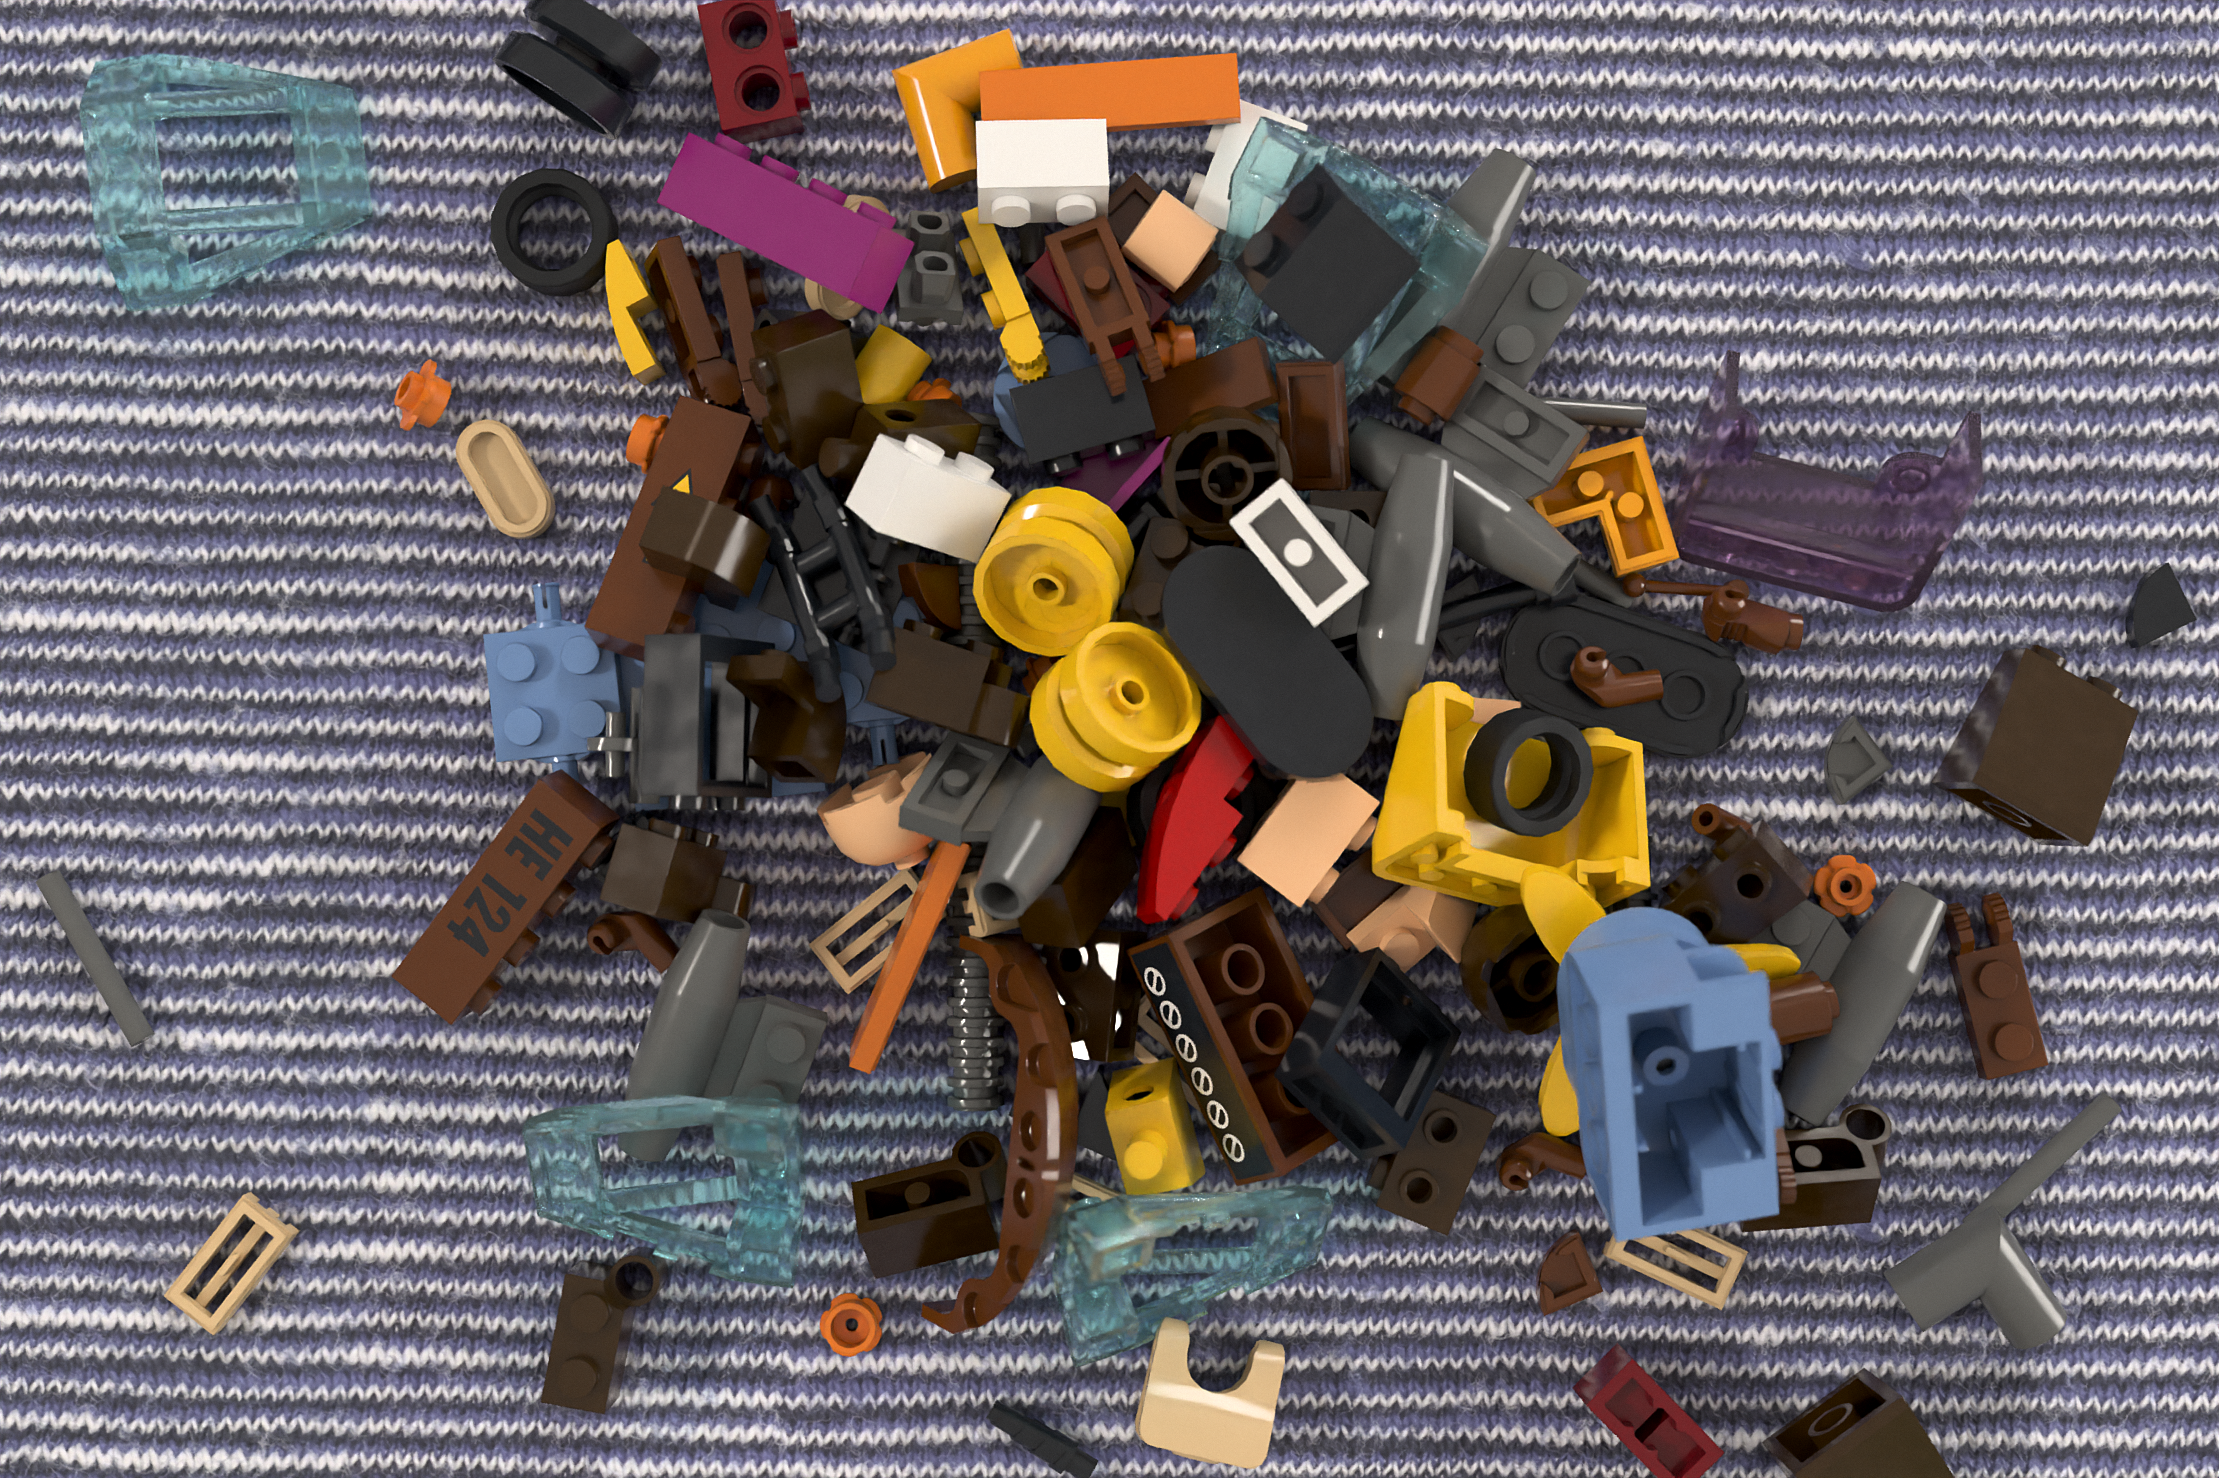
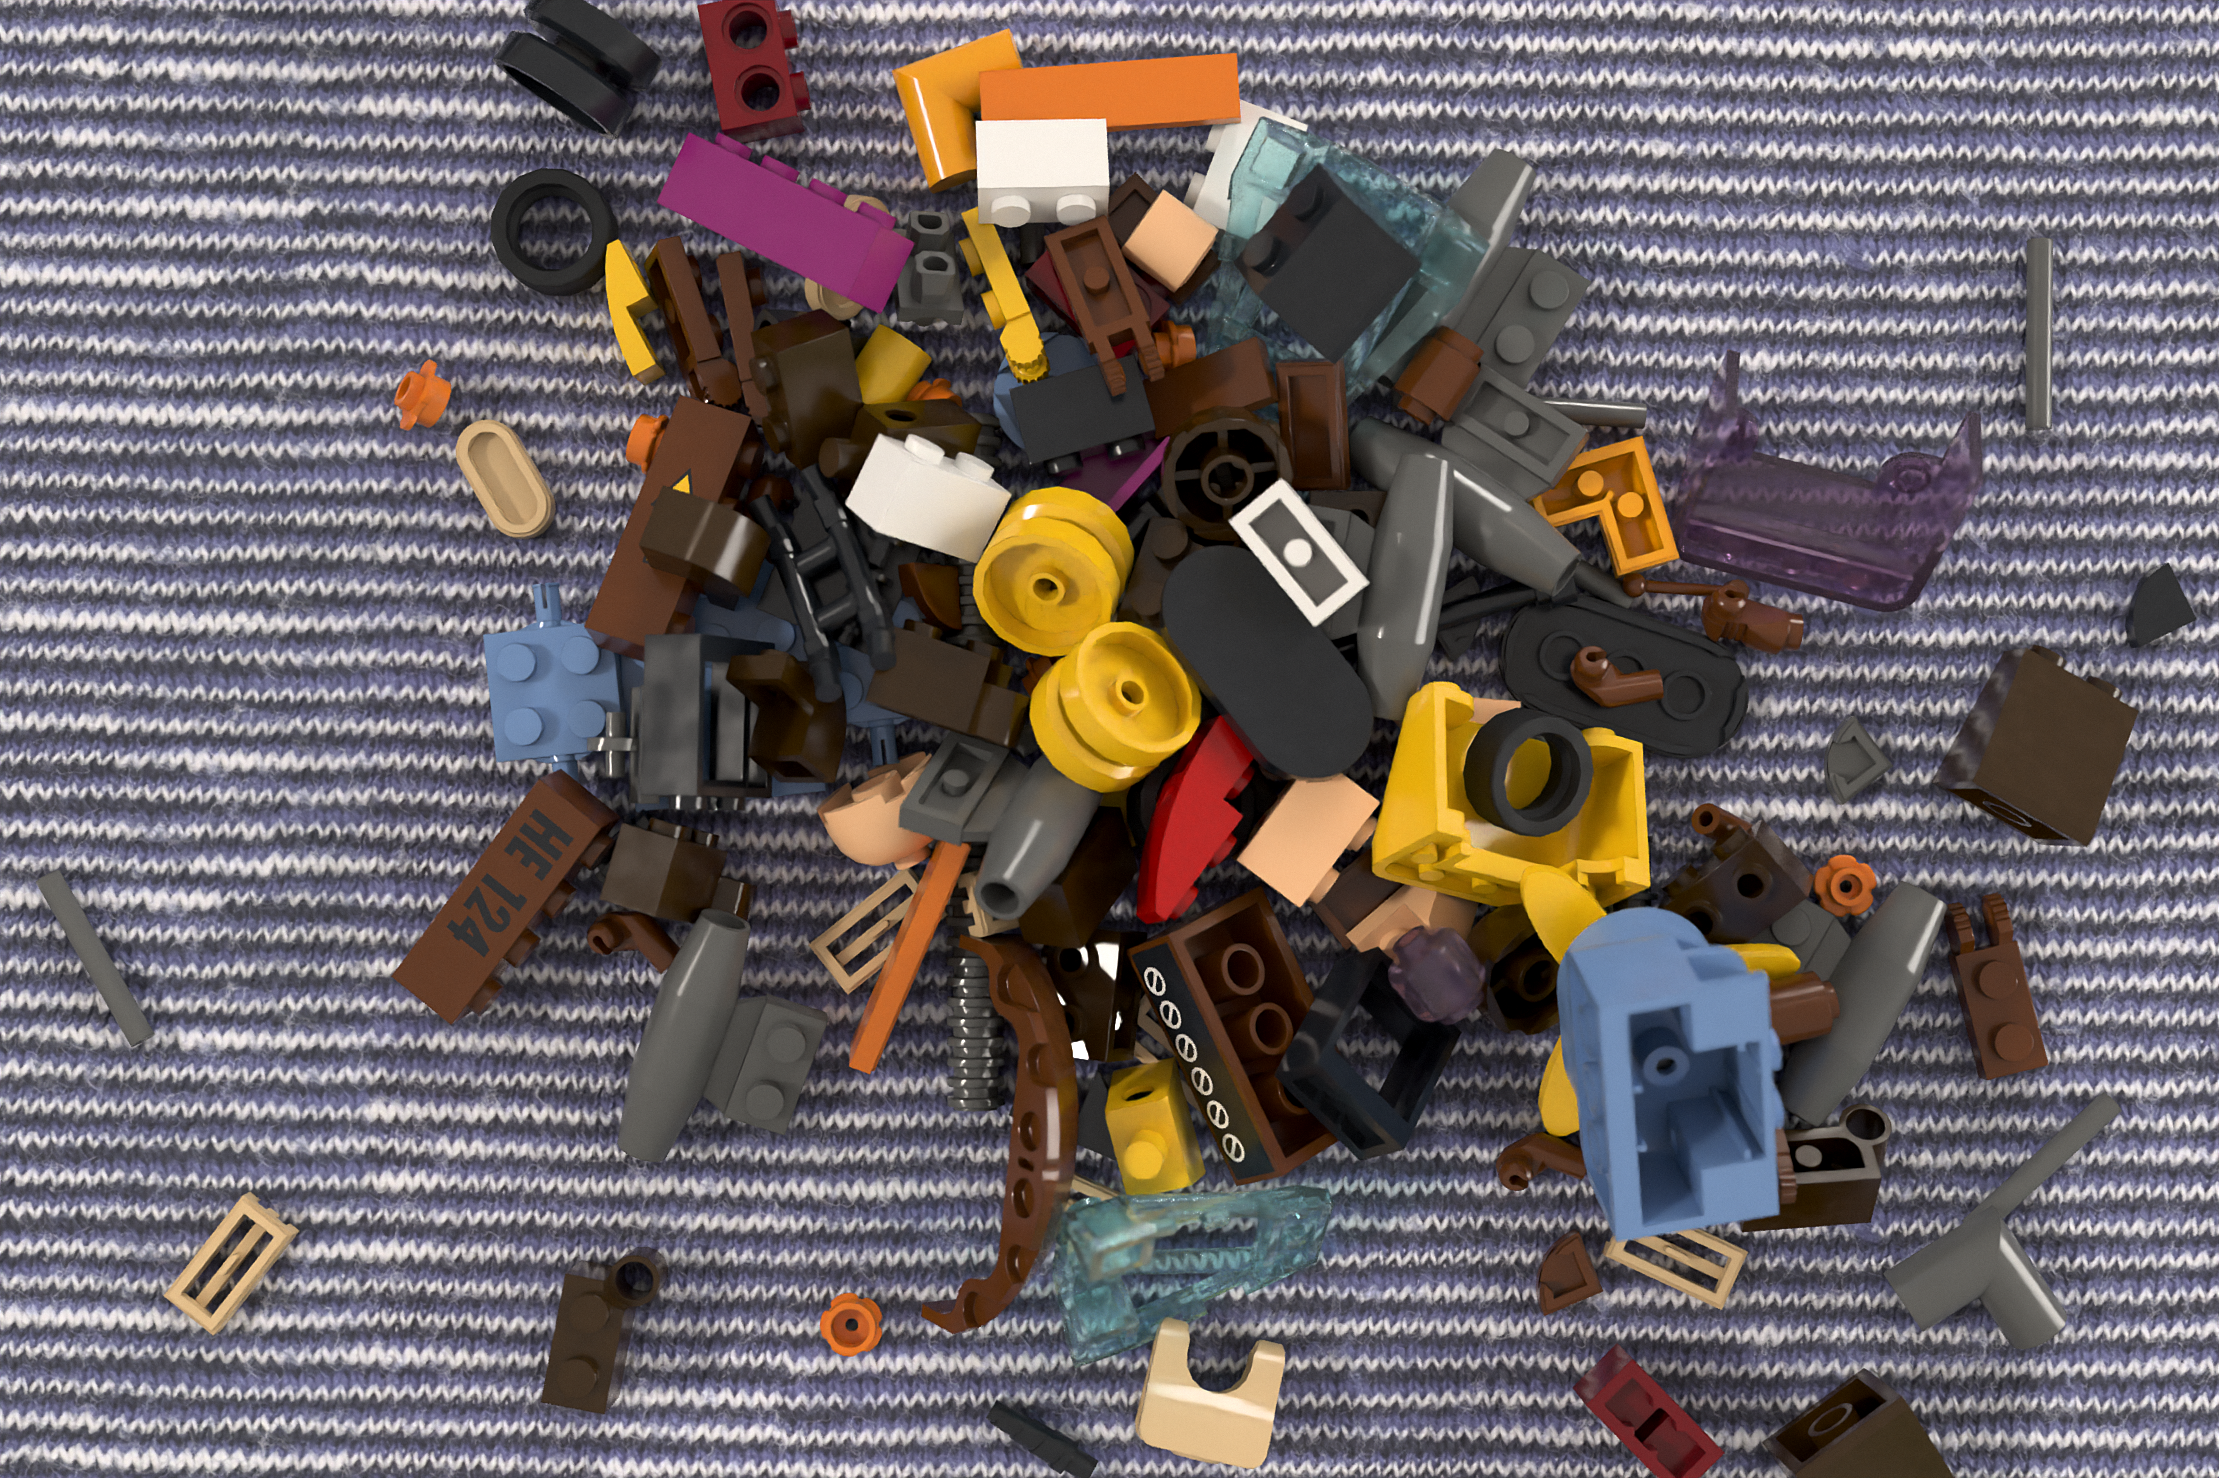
(127, 184): clear light blue windscreen -> none
(768, 1180): clear light blue windscreen -> none
(933, 1208): dark brown hinge -> none
(1436, 1165): dark brown brick -> none
(1437, 974): none -> head
(2039, 334): none -> dark grey bar

